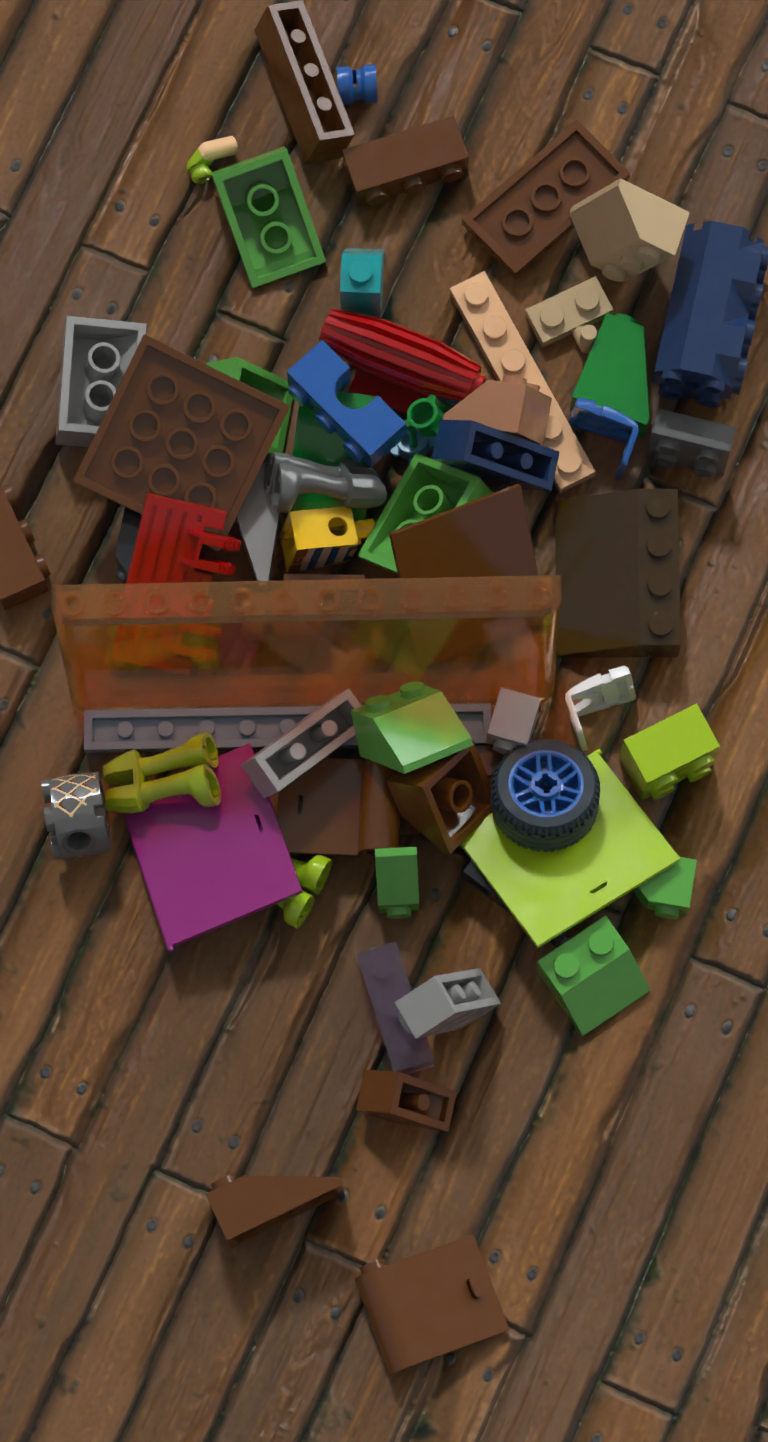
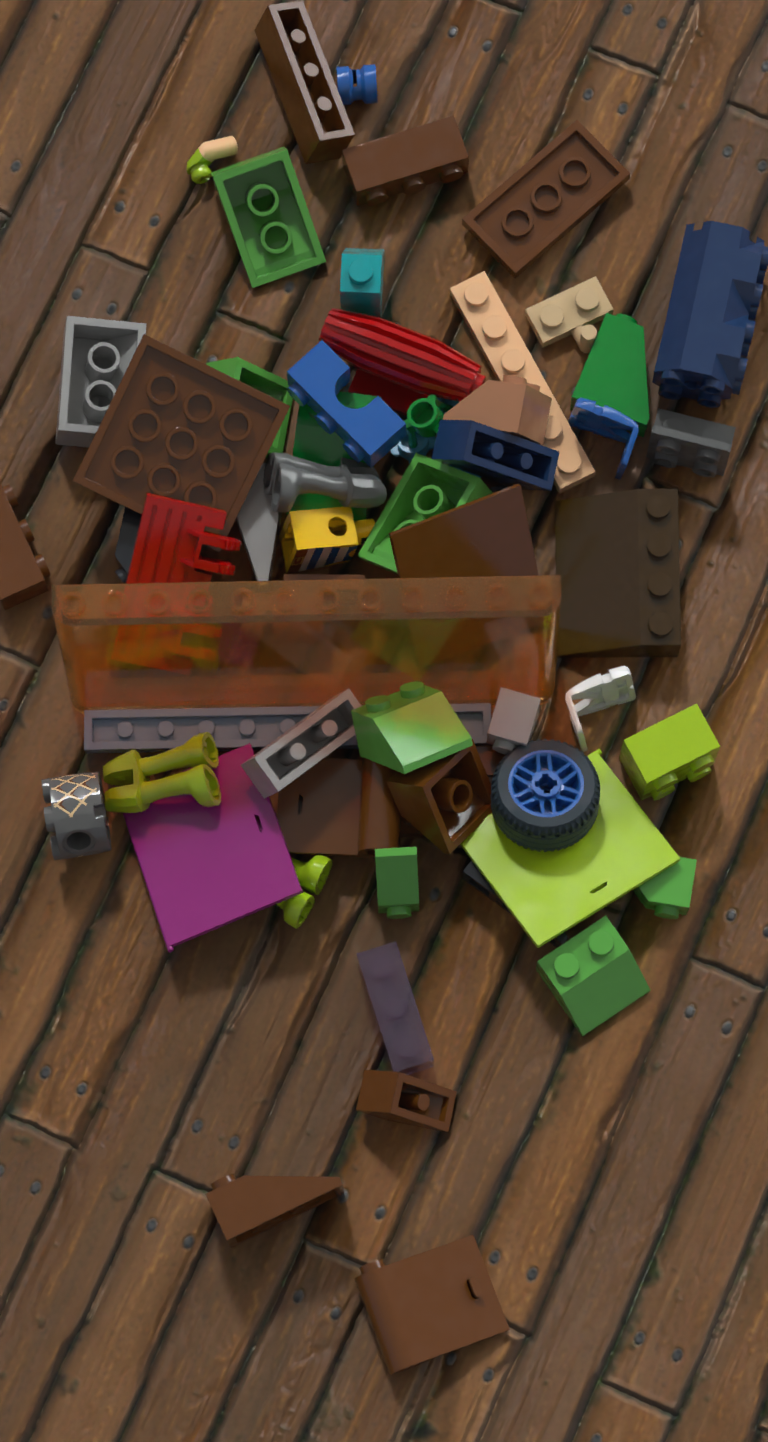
(446, 1003): light grey brick -> none
(627, 229): tan slope -> none

